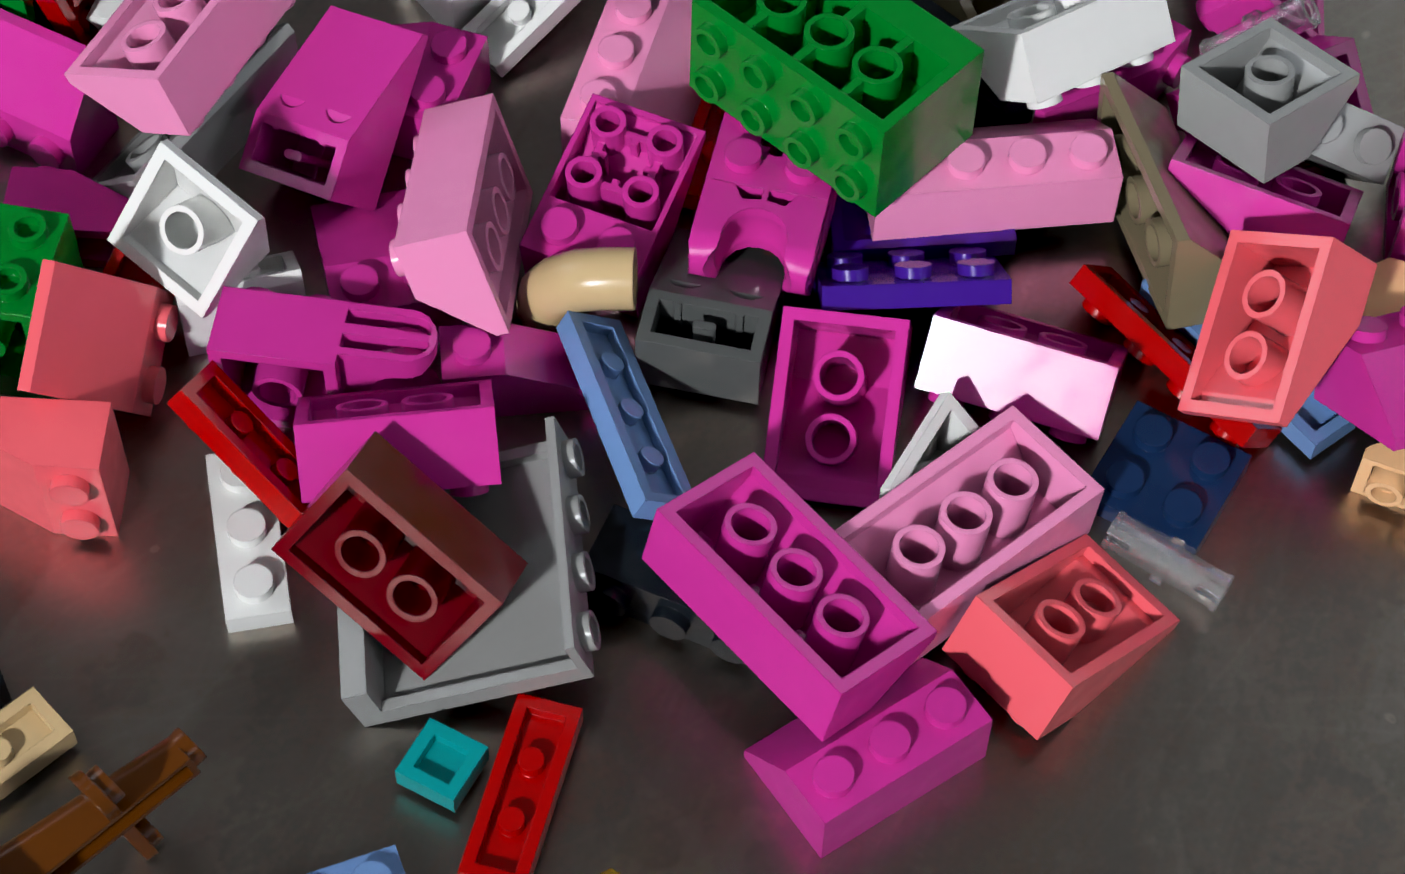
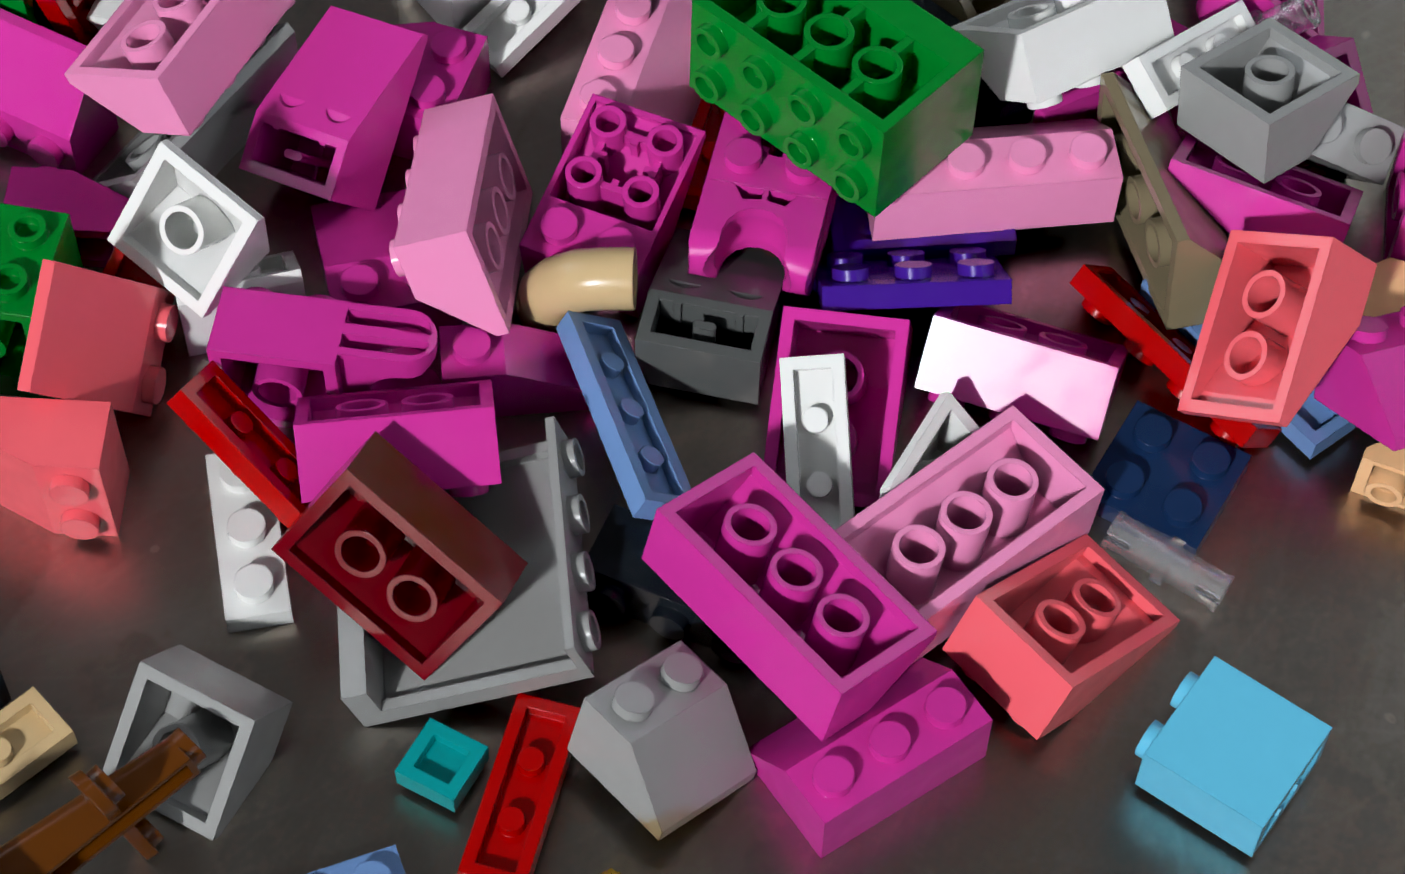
(221, 713): none -> light grey slope
(664, 740): none -> light grey slope
(818, 434): none -> white plate
(1157, 72): none -> white plate
(1230, 754): none -> medium azure brick

